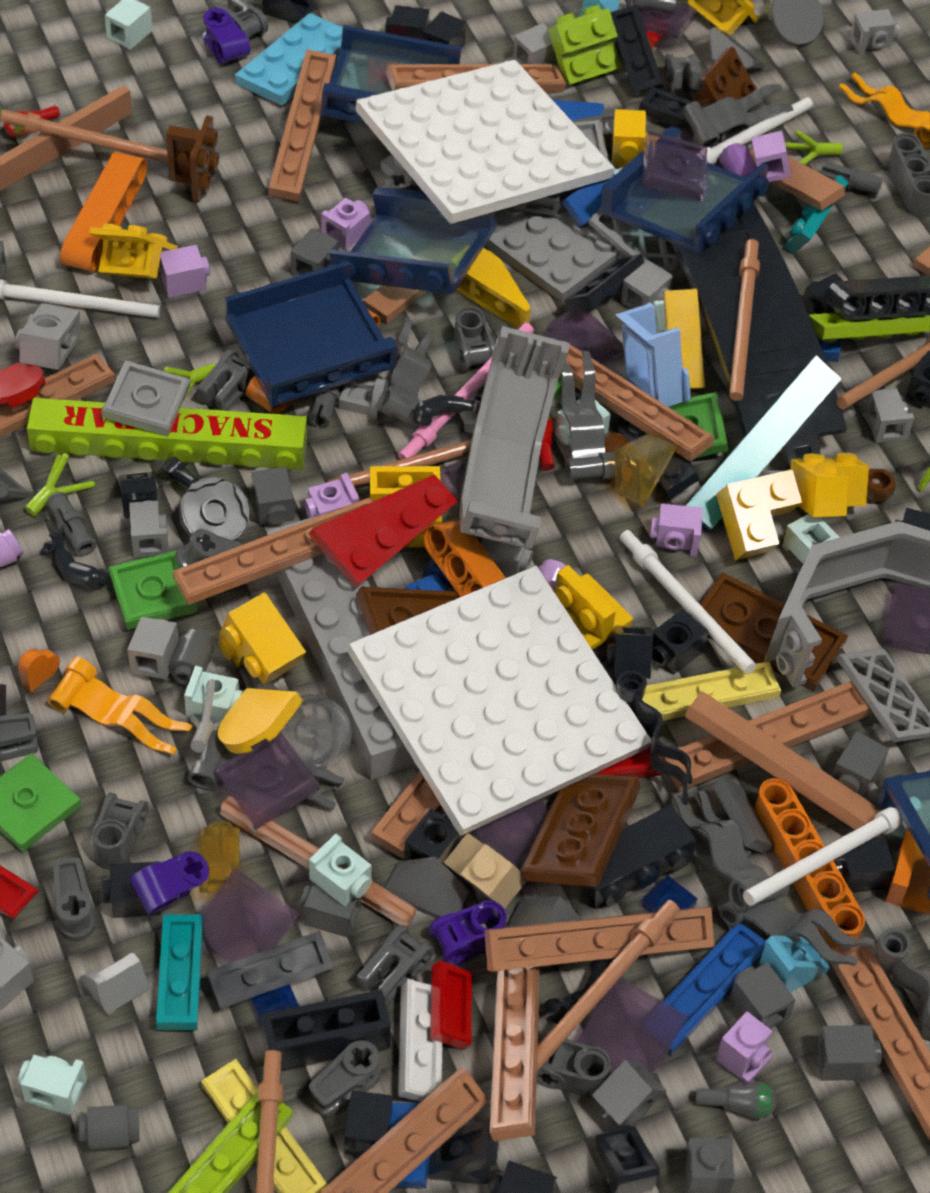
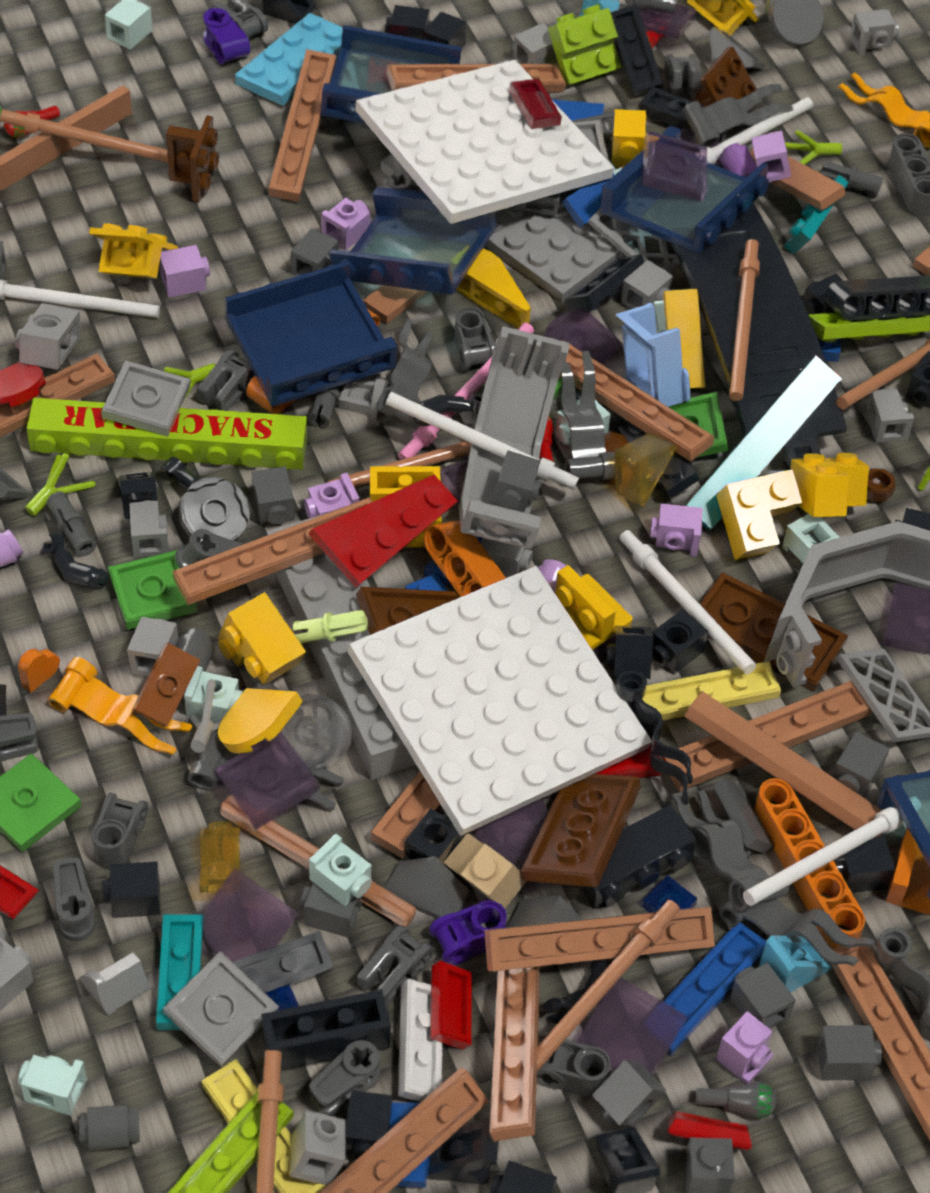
(106, 204): orange beam -> none
(166, 684): none -> dark orange plate
(169, 880): dark purple piece -> none
(219, 1009): none -> light grey tile
(317, 1148): none -> light grey brick
(331, 626): none -> yellowish green axle
(517, 482): none -> dark grey brick
(535, 103): none -> dark red tile
(546, 468): none -> white bar
(697, 1126): none -> red tile

